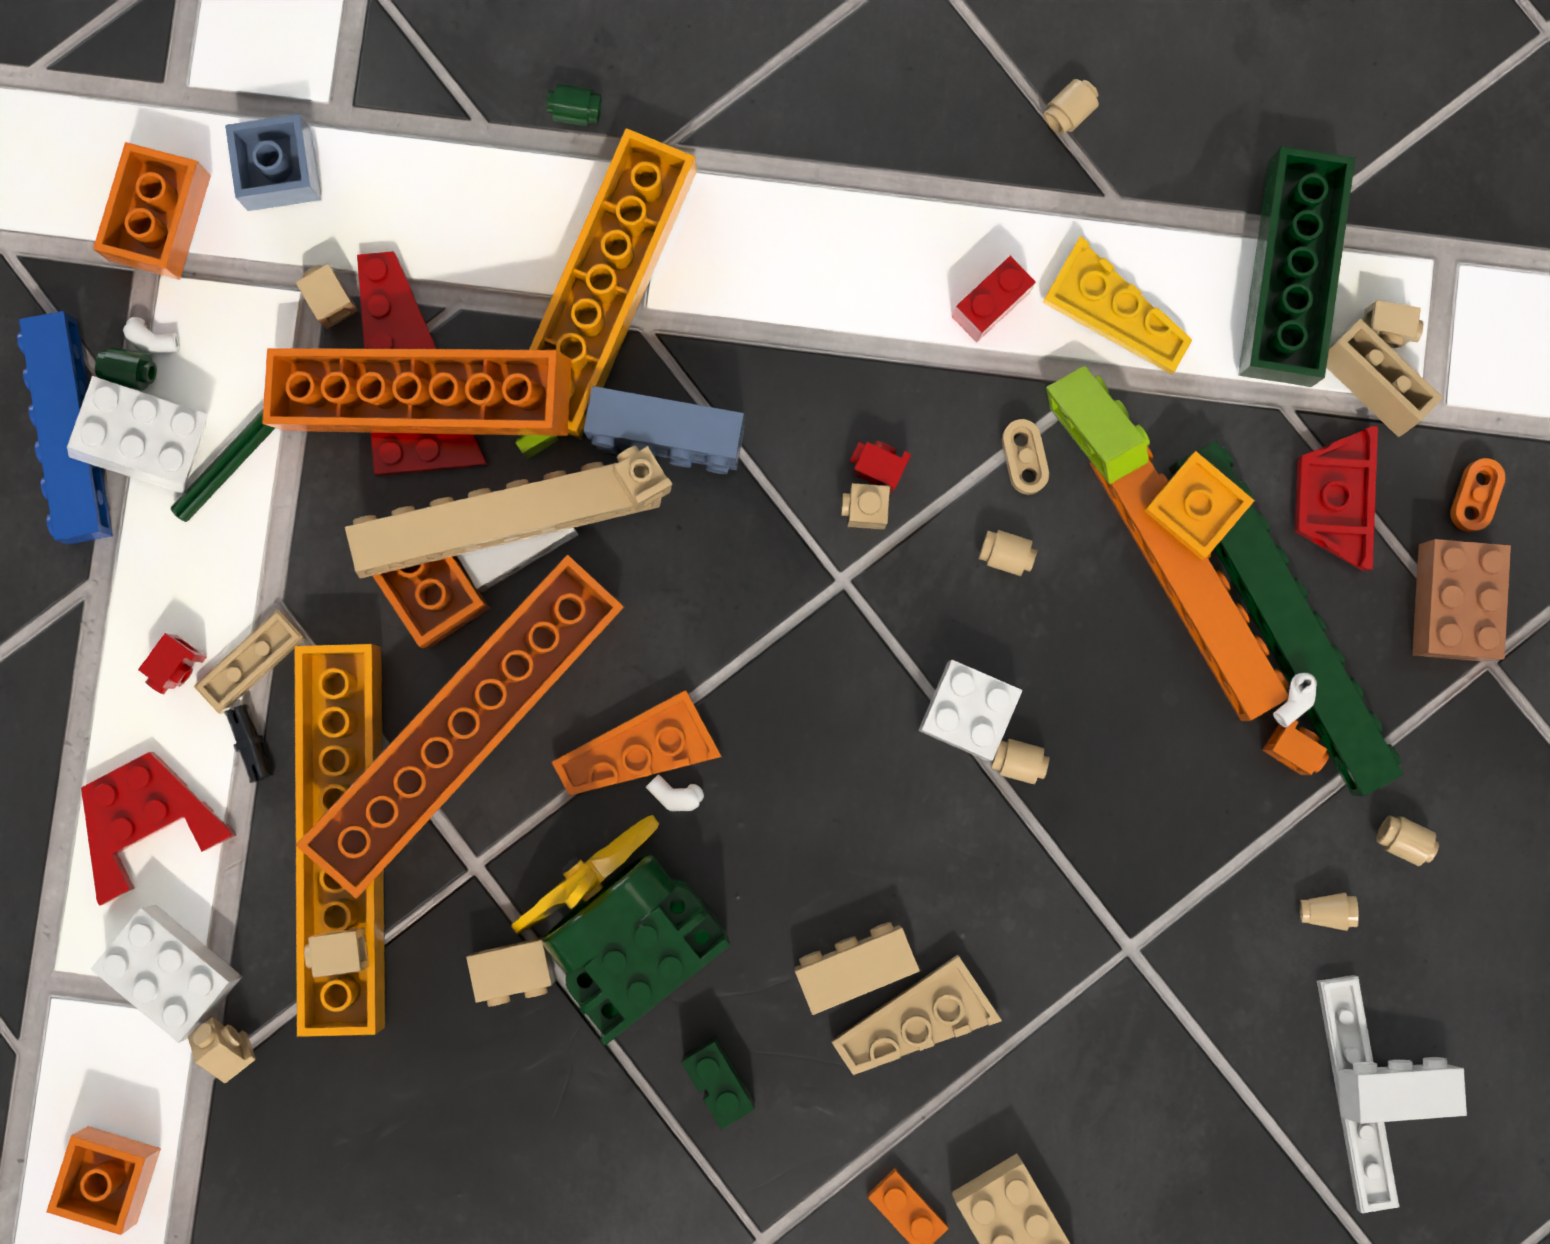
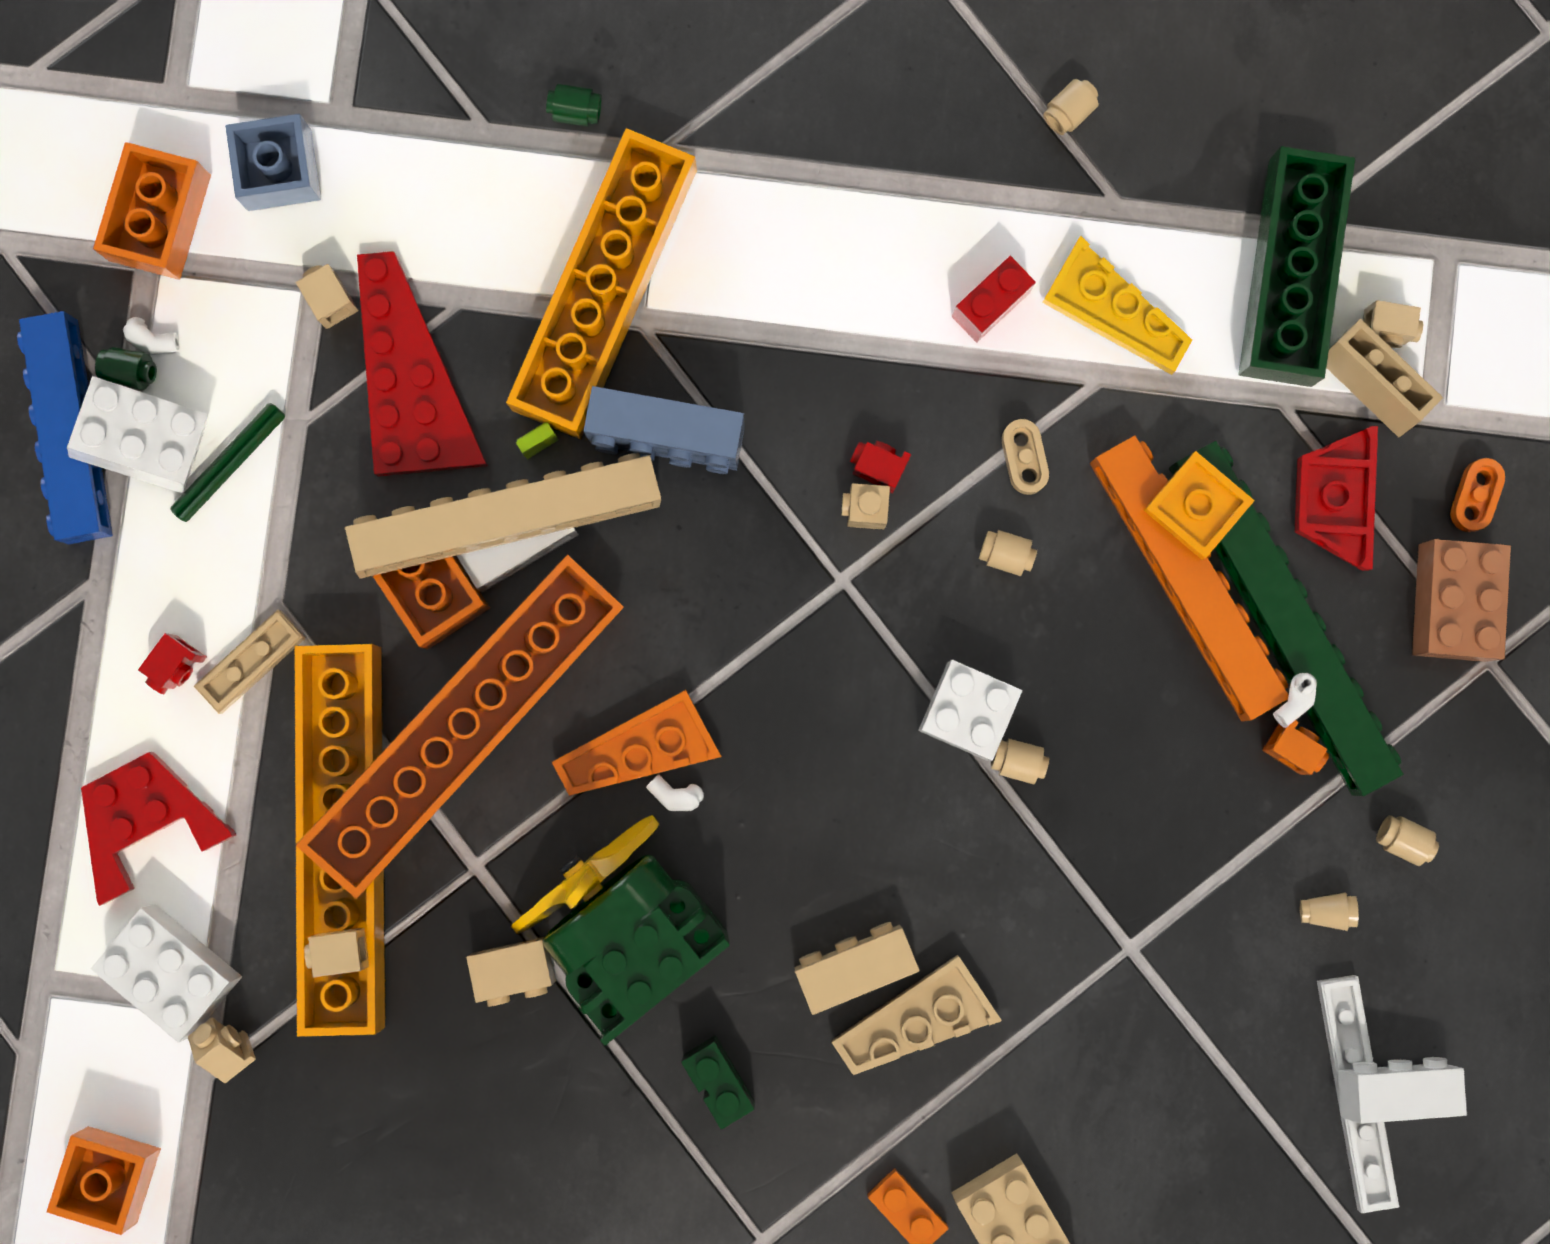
(248, 743): black pin -> none
(418, 391): orange brick -> none
(641, 490): tan brick -> none
(1098, 424): lime brick -> none

